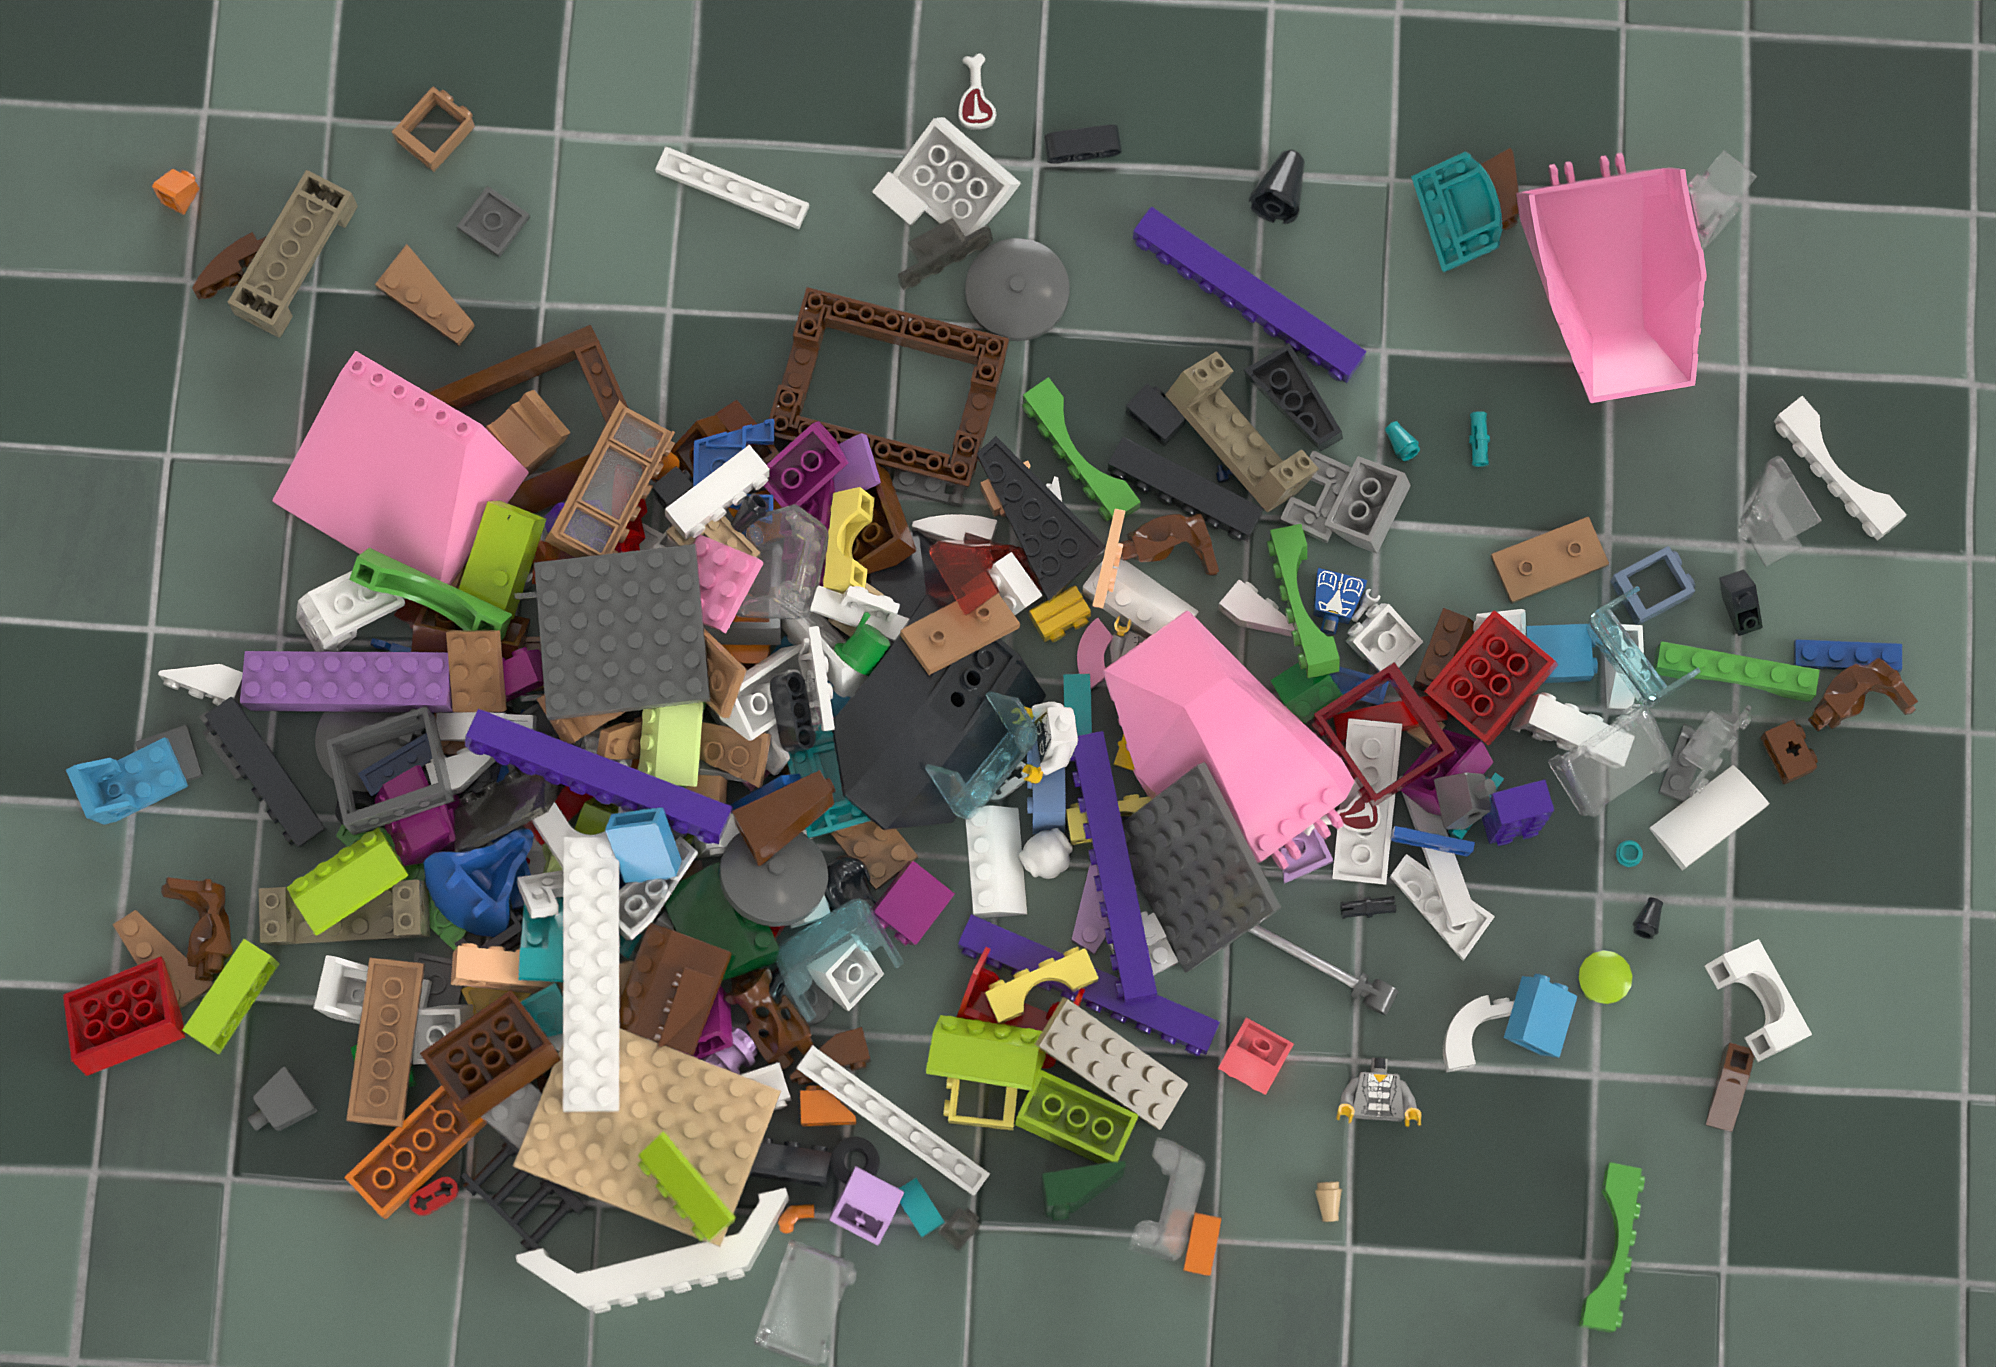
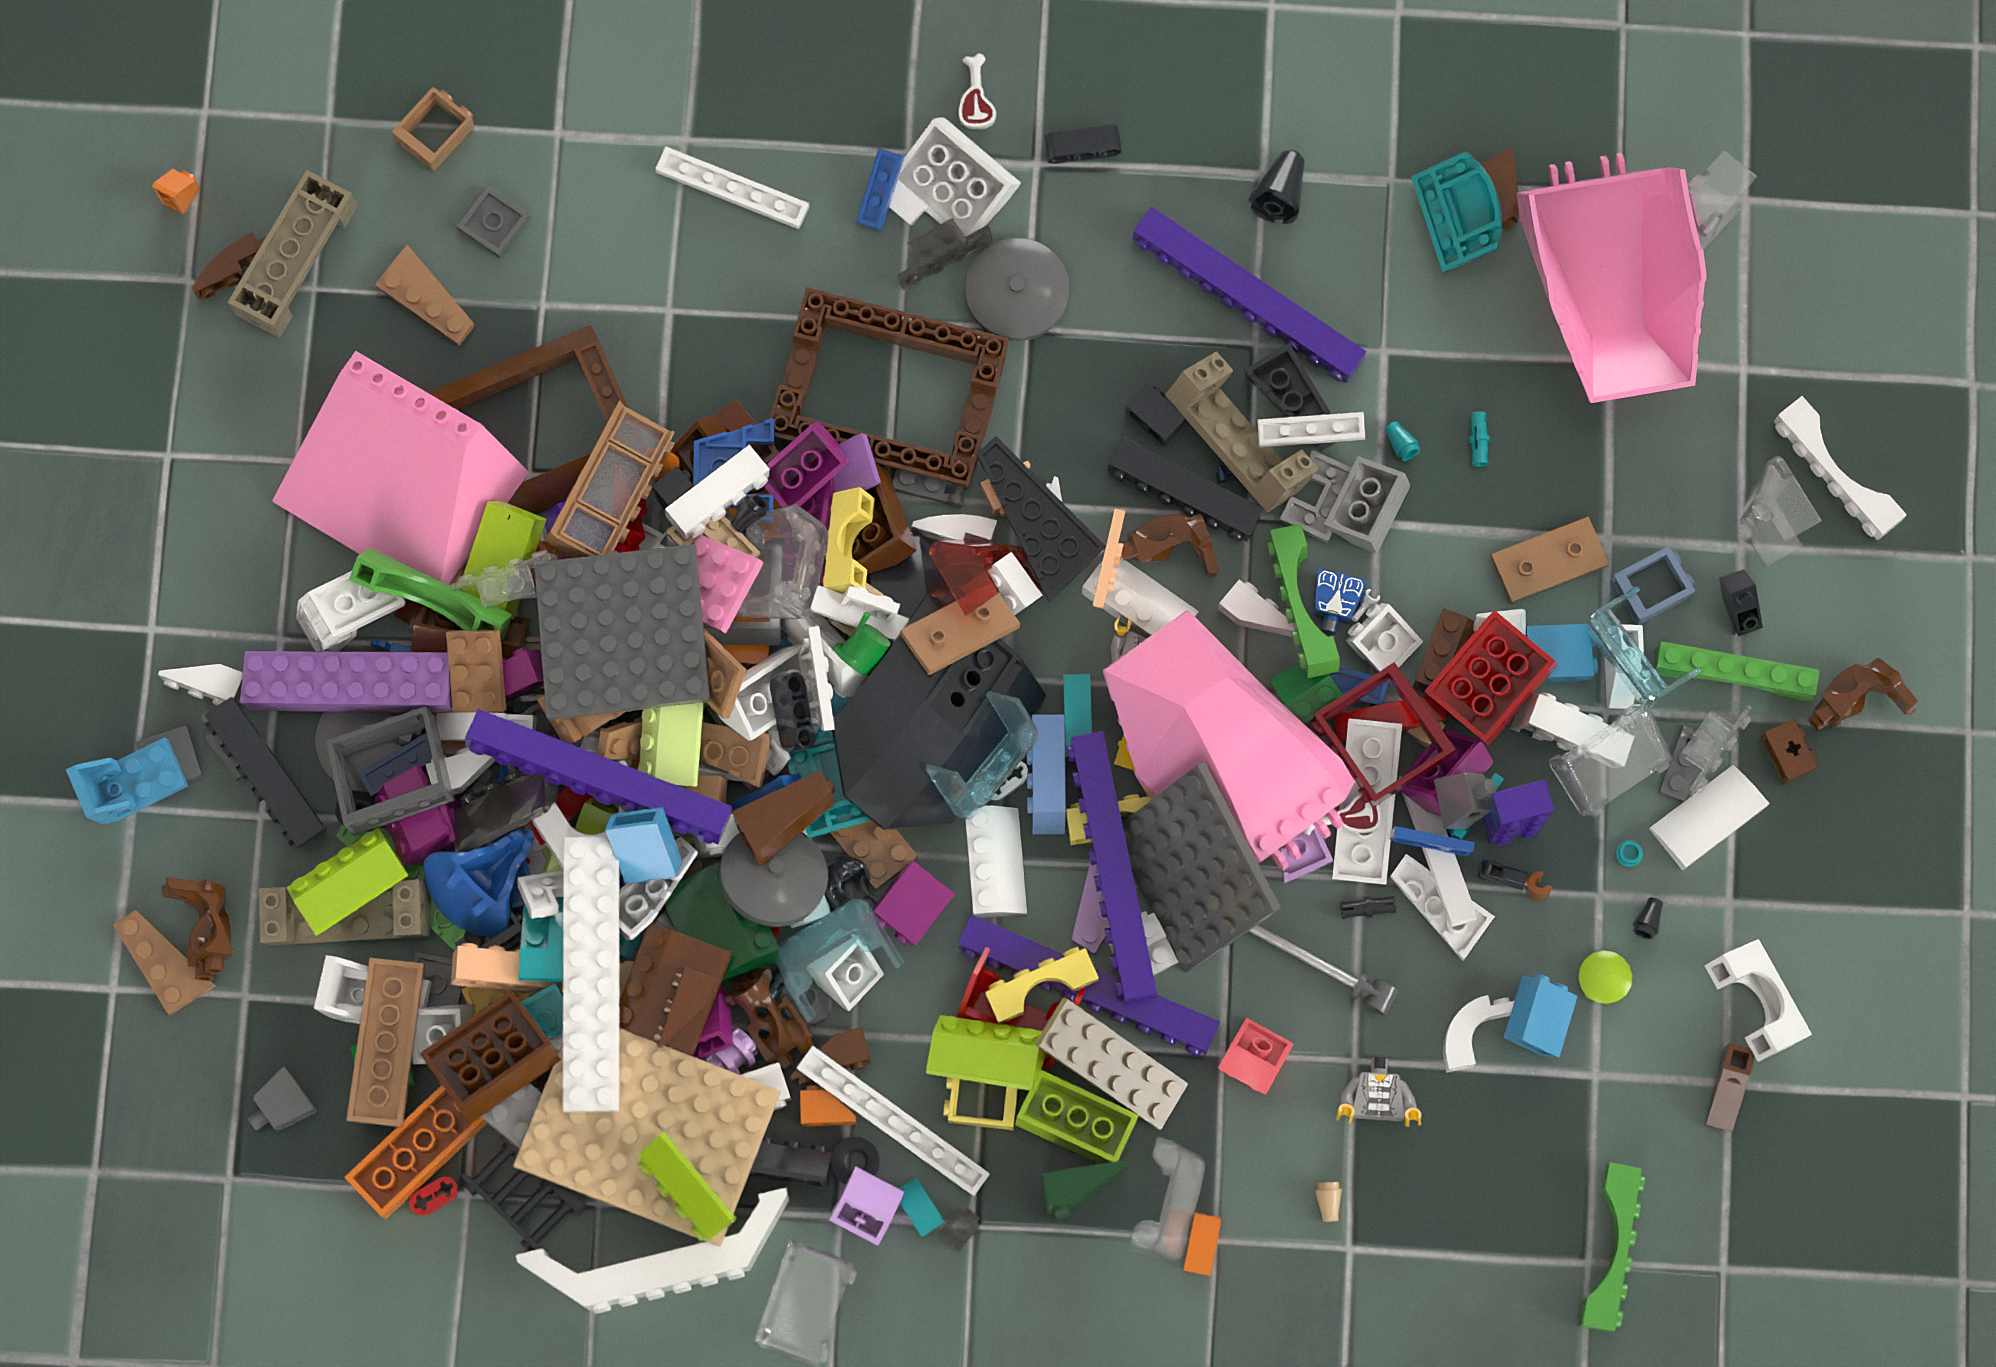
(122, 1017): red slope -> none
(231, 996): lime brick -> none
(507, 583): none -> clear bracket
(530, 431): medium nougat slope -> none
(792, 1214): orange arm -> none
(880, 189): none -> blue tile
(1046, 406): bright green arch -> none
(1046, 854): white hair -> none
(1055, 738): white torso -> none
(1061, 614): yellow brick -> none
(1092, 650): bright pink tile -> none
(1311, 429): none -> white tile
(1516, 879): none -> black piece
(1842, 654): blue plate -> none

